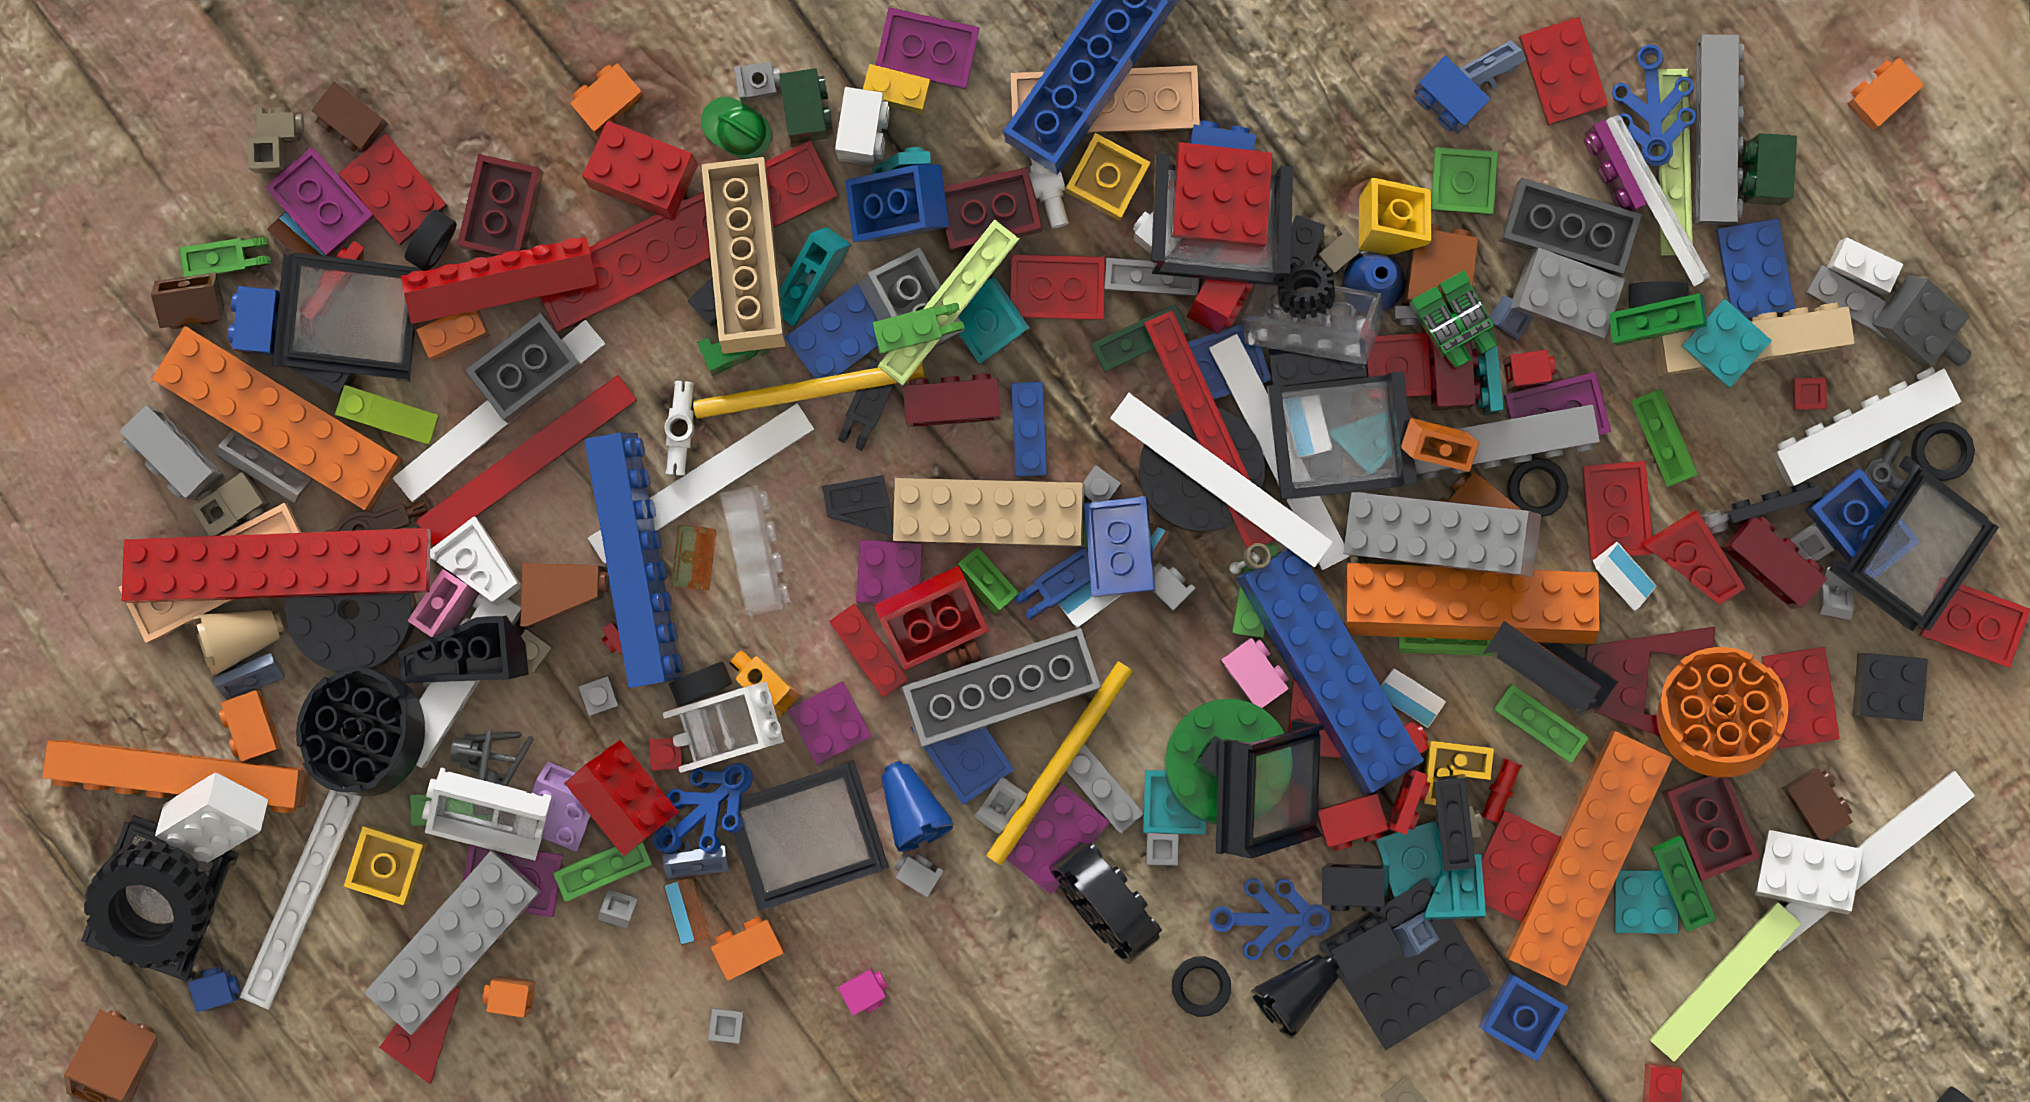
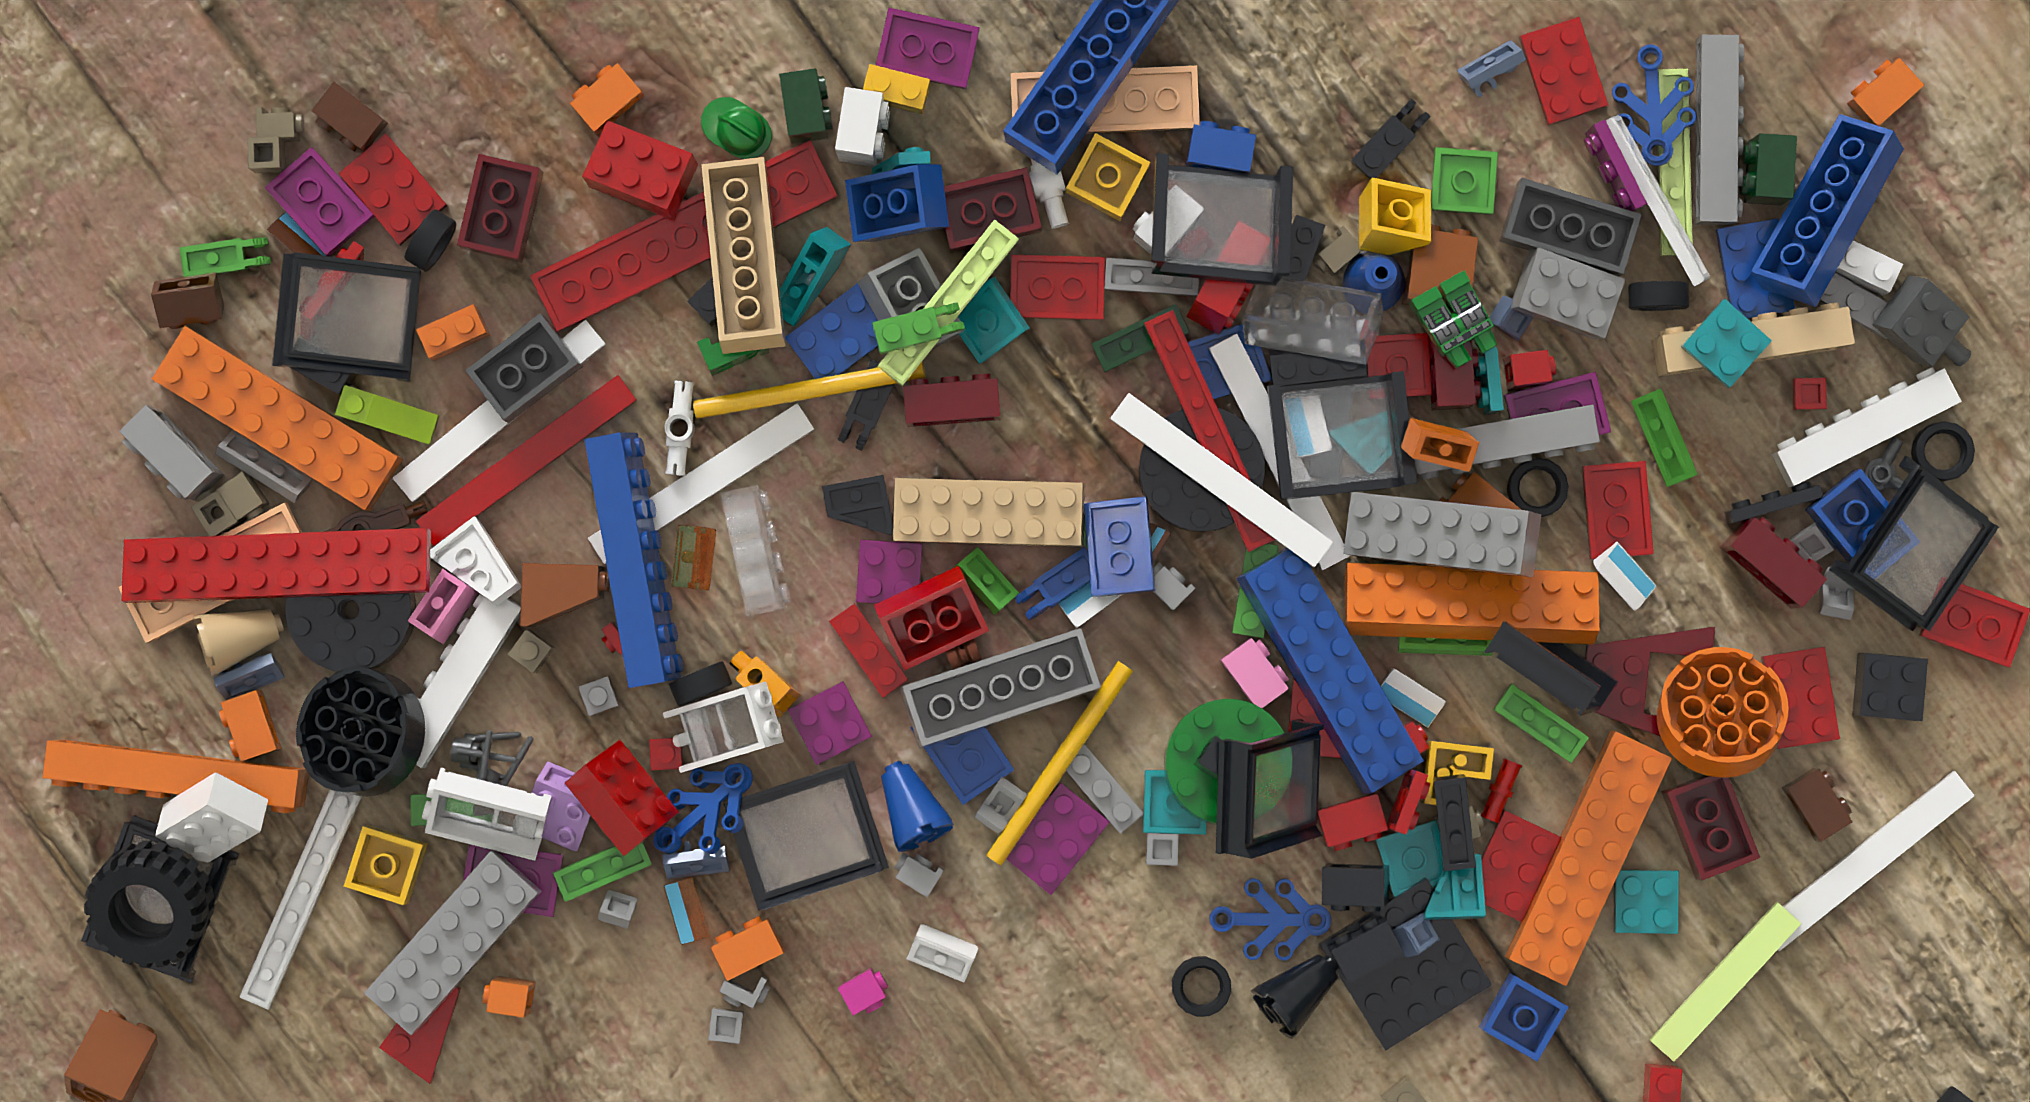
(214, 989): blue brick -> none
(254, 320): blue brick -> none
(470, 652): black wedge -> none
(498, 280): red brick -> none
(738, 994): none -> light grey bracket
(748, 90): light grey brick -> none
(942, 953): none -> white slope
(1029, 429): blue plate -> none
(1100, 485): light grey plate -> none
(1106, 901): black brick -> none
(1221, 194): red plate -> none
(1252, 555): dark tan hinge -> none
(1307, 302): black tyre -> none
(1388, 142): none -> black hinge
(1405, 316): light grey plate -> none
(1450, 95): blue brick -> none
(1658, 319): green plate -> none
(1683, 883): green plate -> none
(1697, 556): red wing -> none
(1716, 521): light grey plate -> none
(1809, 872): white brick -> none
(1827, 210): none -> blue brick

